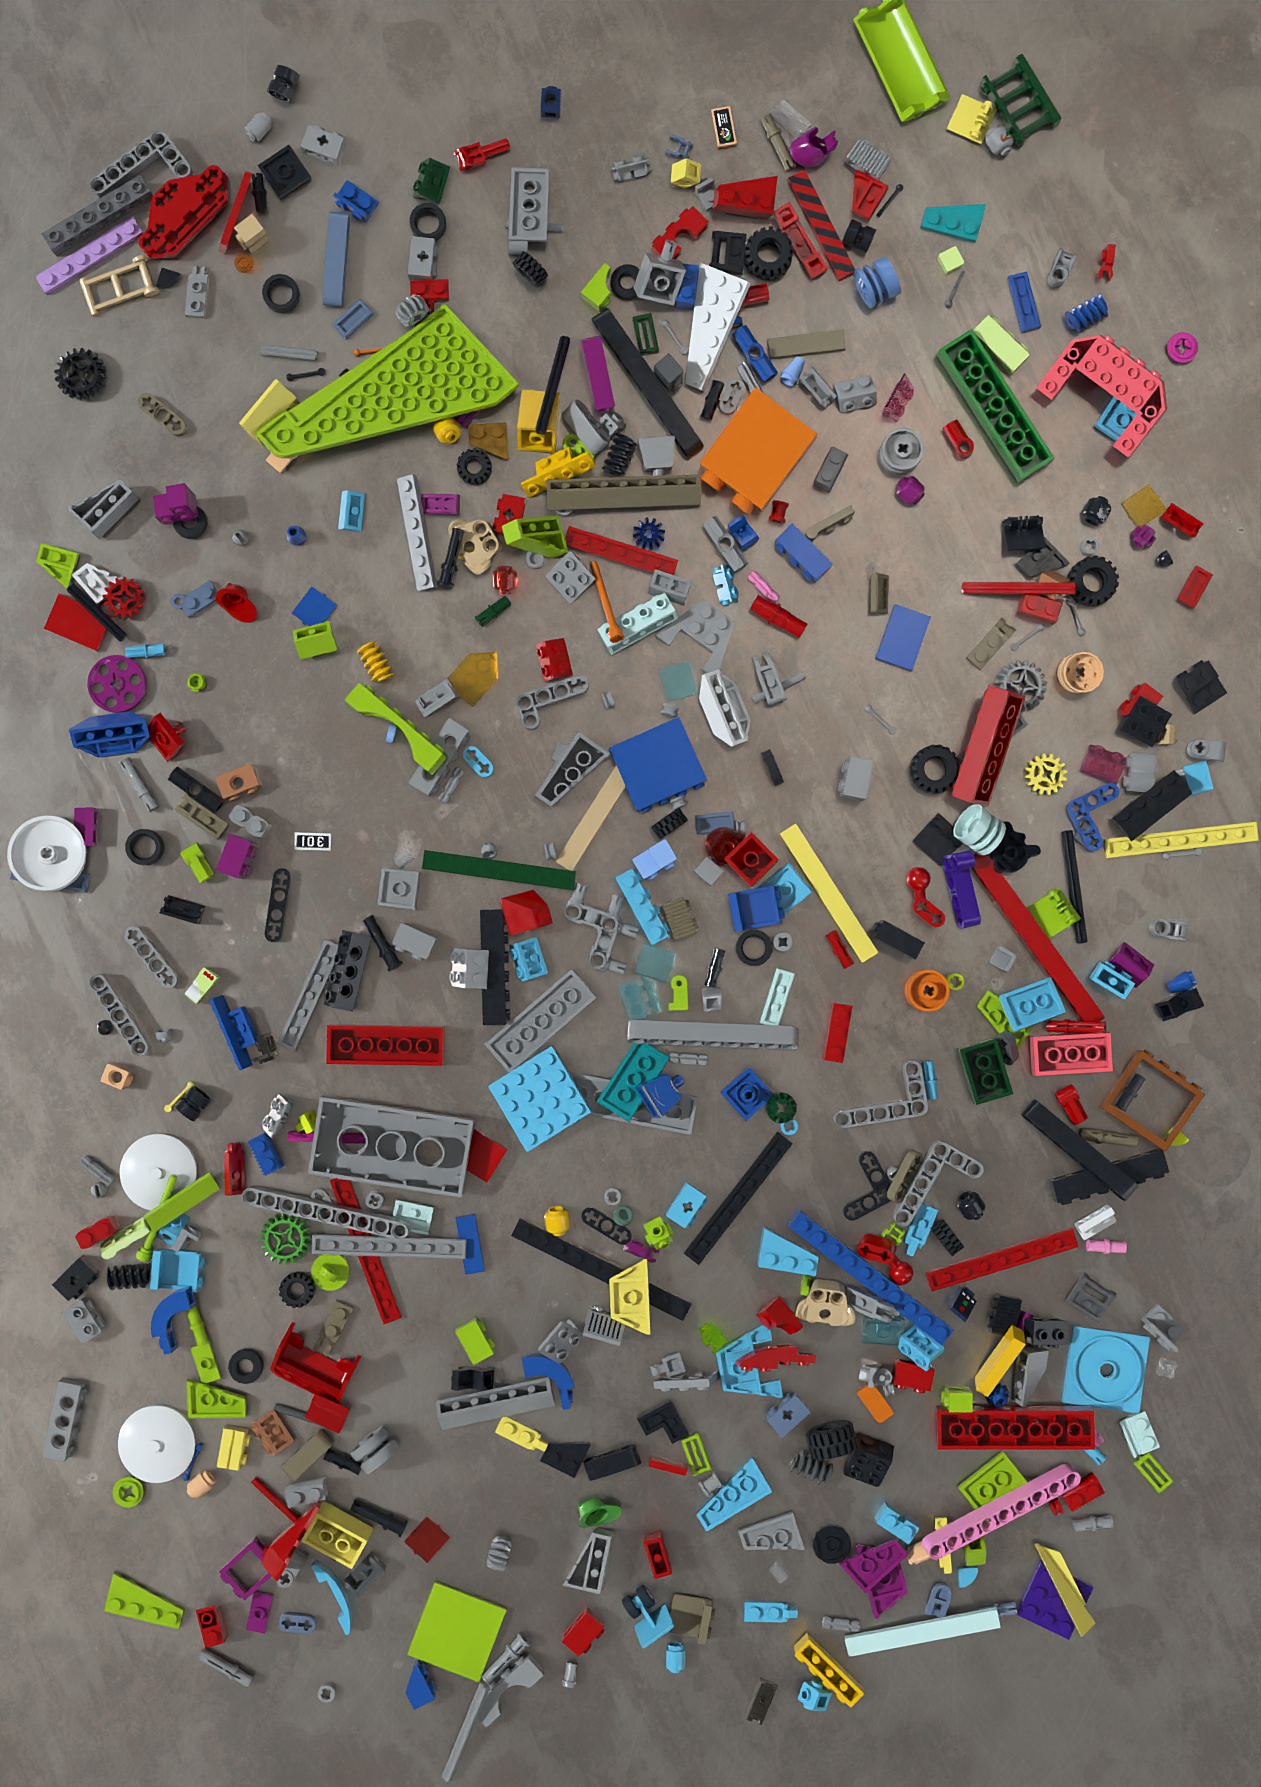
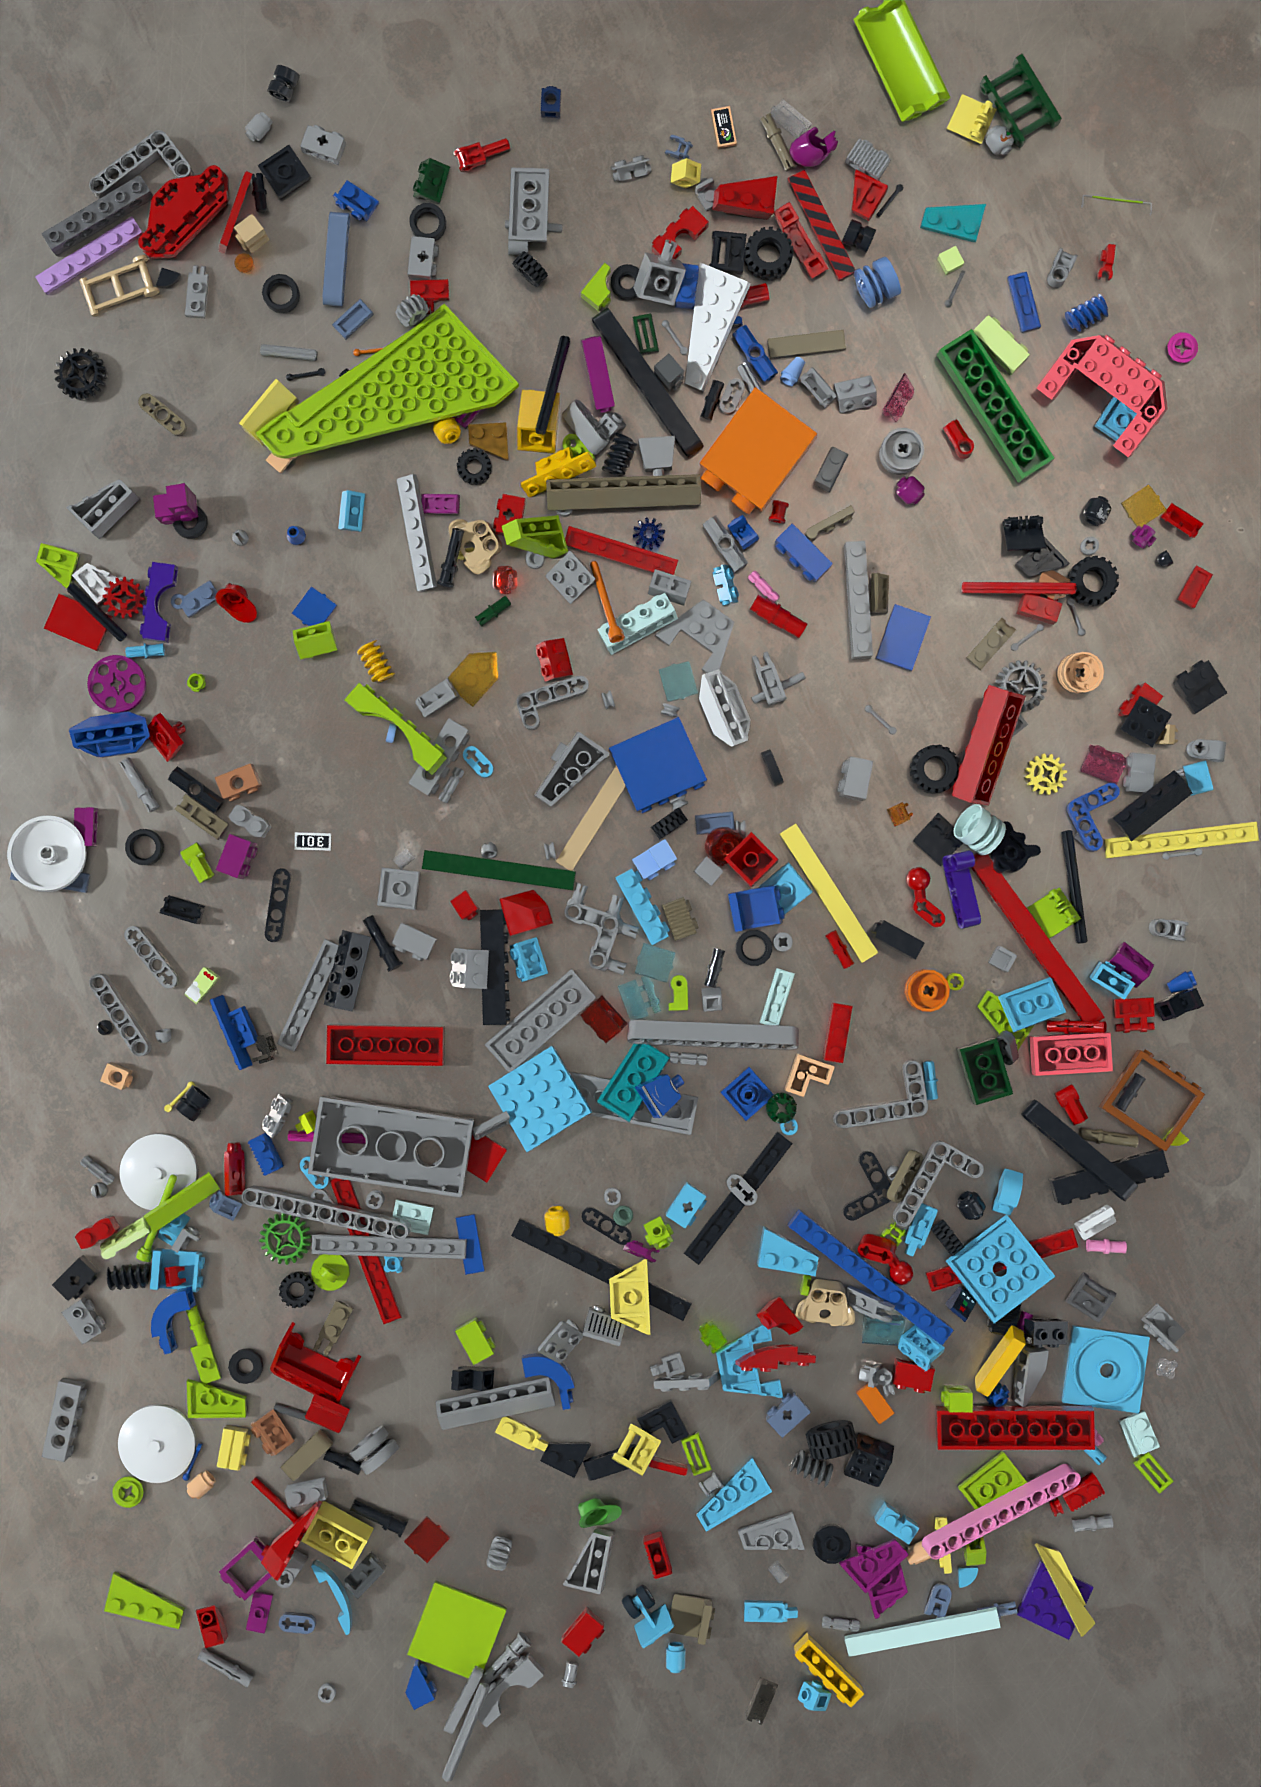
(162, 578): none -> dark purple arch
(171, 1276): none -> red tile
(224, 1205): none -> sand blue bracket
(312, 1178): none -> medium azure beam
(396, 1267): none -> medium azure plate
(463, 1699): none -> light grey beam
(465, 906): none -> red slope
(490, 1125): none -> light grey tile
(603, 1019): none -> clear red brick
(642, 1453): none -> light yellow plate
(745, 1186): none -> light grey beam
(803, 1070): none -> light nougat brick
(858, 600): none -> light grey brick
(899, 813): none -> clear orange tile
(1008, 1192): none -> medium azure brick
(1024, 1266): none -> medium azure piece
(1115, 200): none -> lime piece
(1134, 1008): none -> red plate

